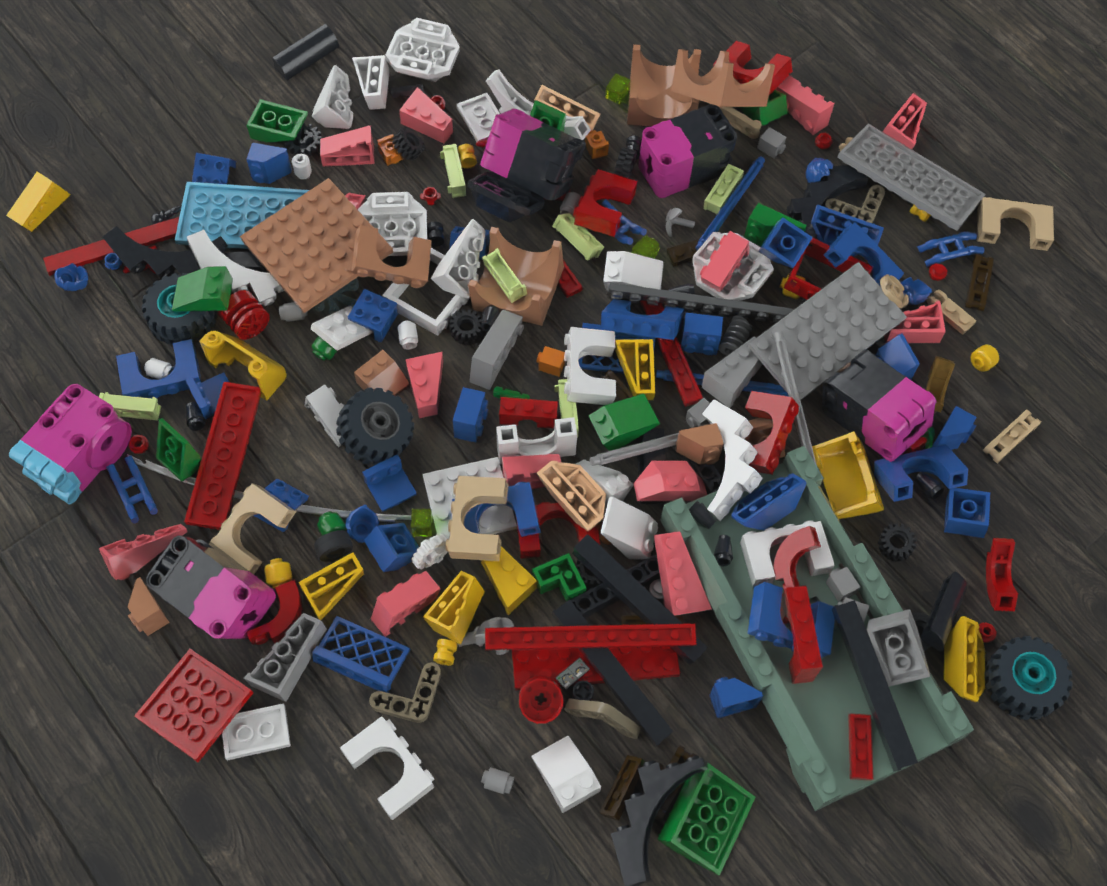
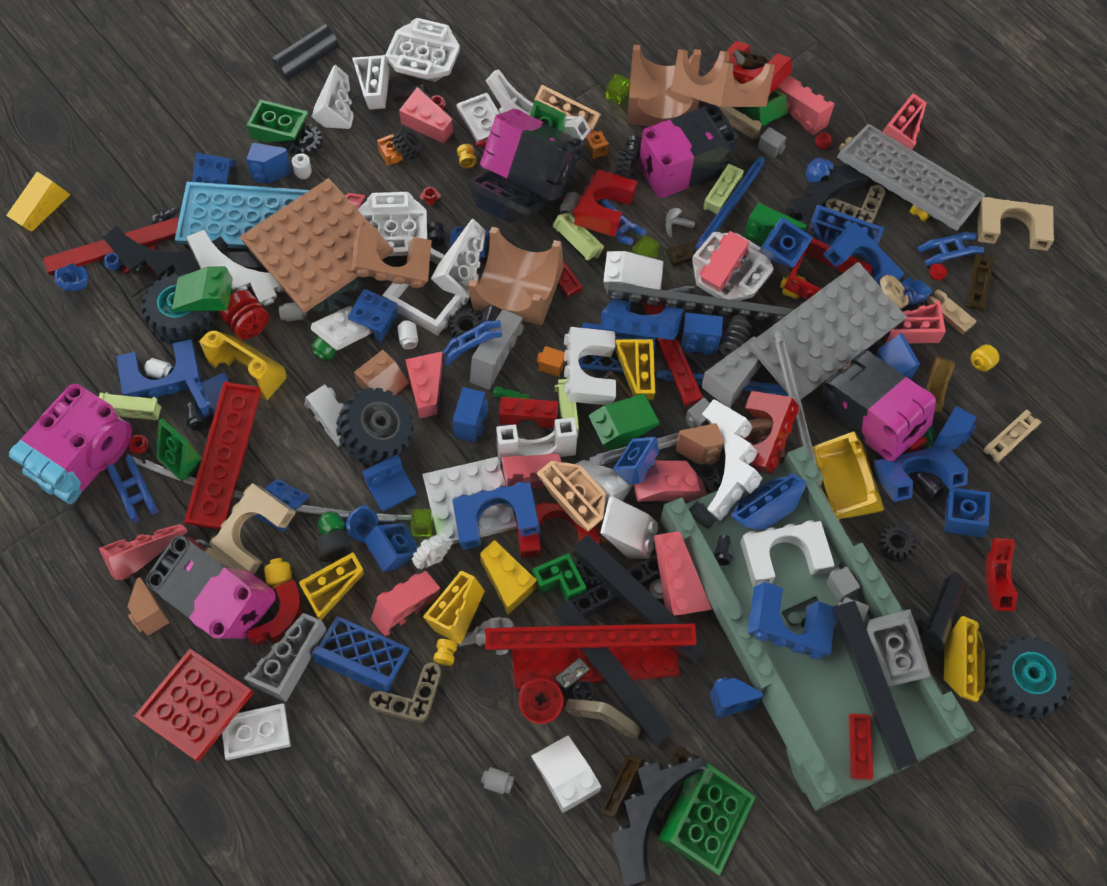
(348, 148): coral wedge -> none
(381, 738): white arch -> none
(453, 351): none -> blue piece
(454, 170): yellowish green container -> none
(468, 493): tan arch -> none
(504, 276): yellowish green container -> none
(637, 459): none -> blue slope
(749, 59): none -> dark brown plate
(790, 552): arch -> none
(806, 656): red arch -> none
(992, 632): red plate -> none

